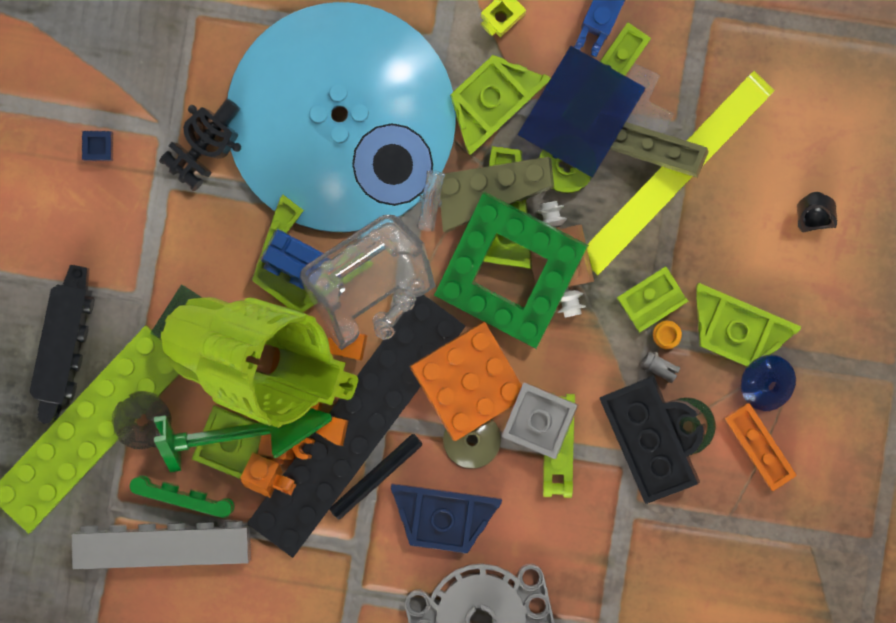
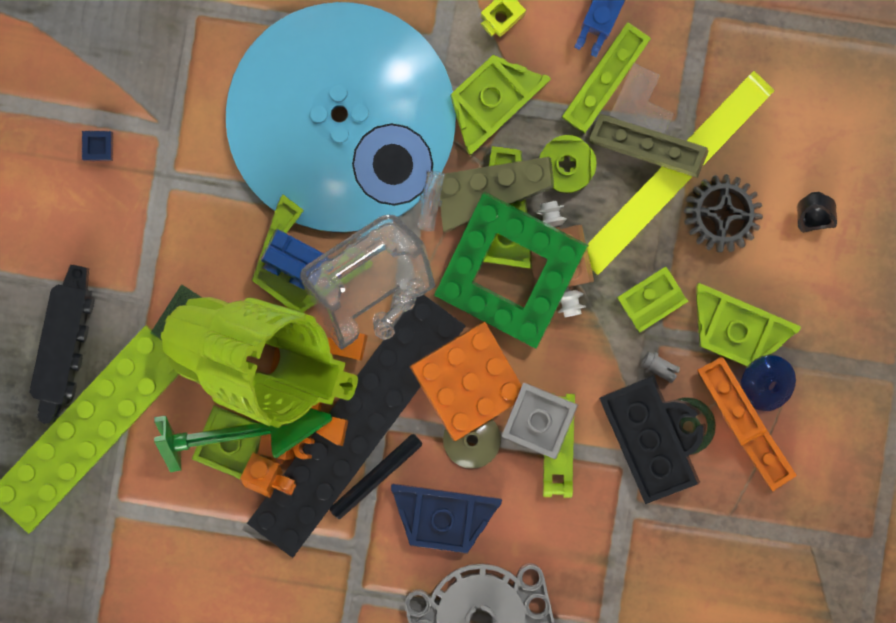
(131, 408): clear smoke plate -> none
(161, 546): light grey brick -> none
(170, 494): green plate -> none
(221, 120): black torso -> none
(581, 111): clear blue piece -> none
(667, 334): light orange plate -> none
(723, 201): none -> dark grey gear
(732, 401): none -> orange plate

